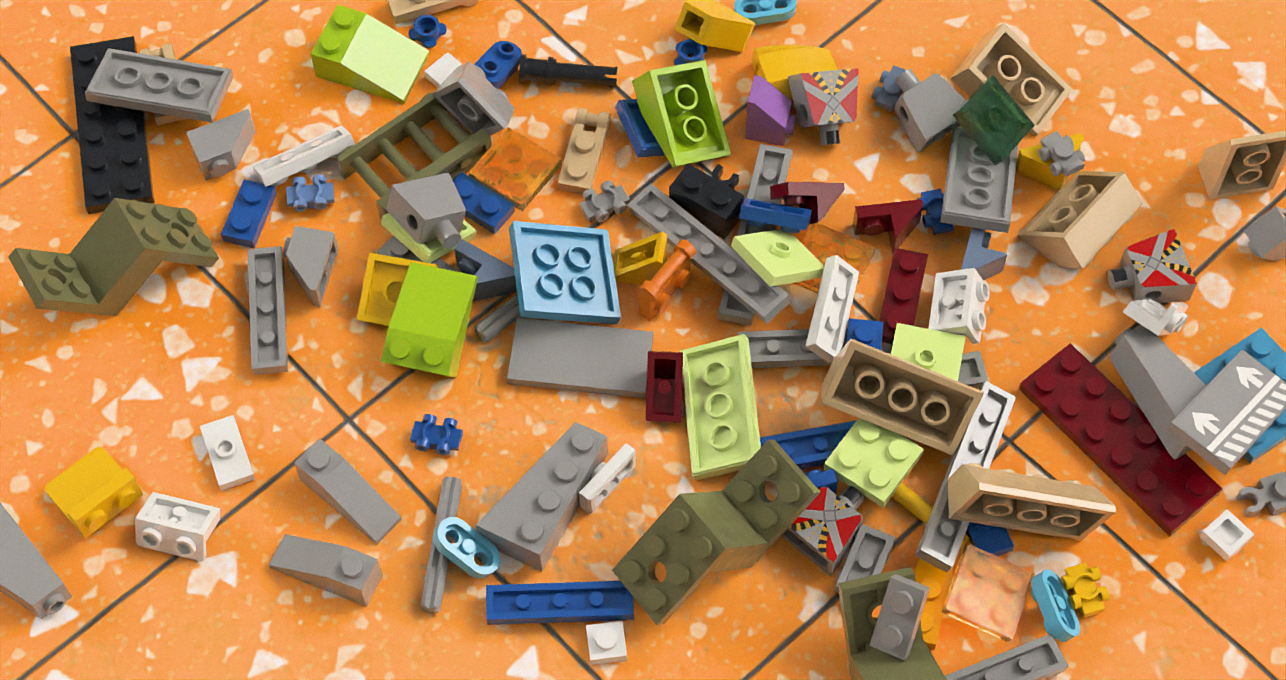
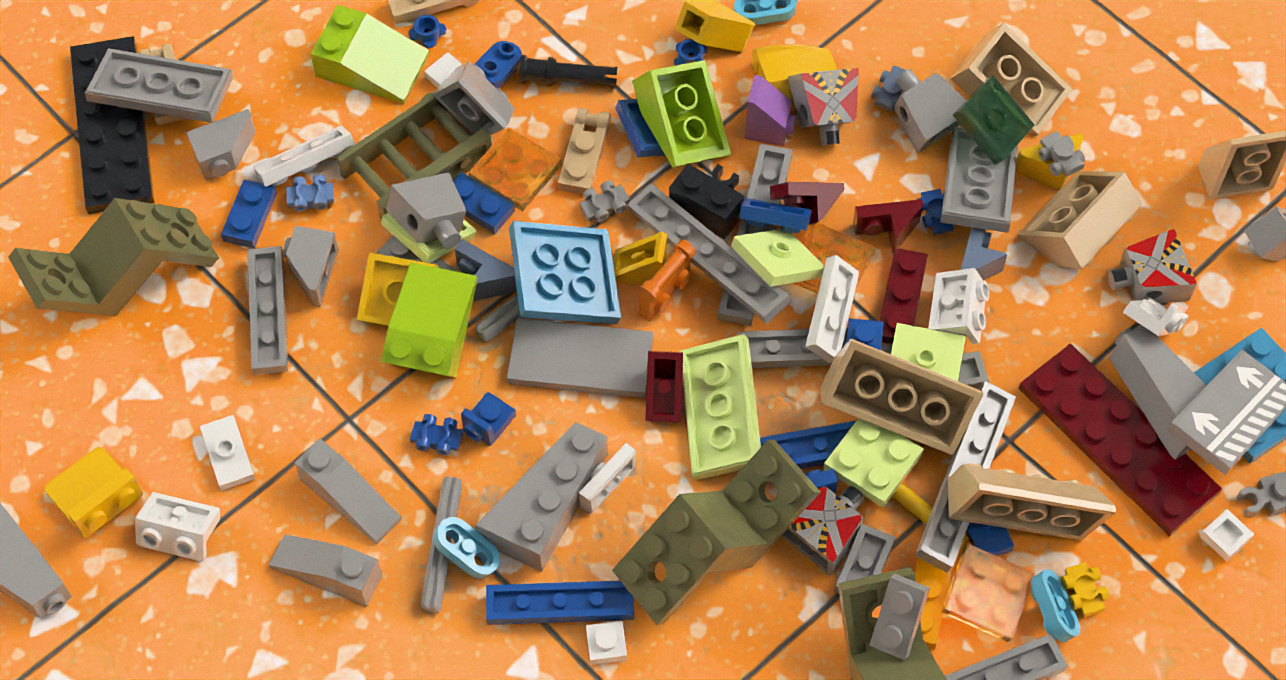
(487, 419): none -> blue bracket

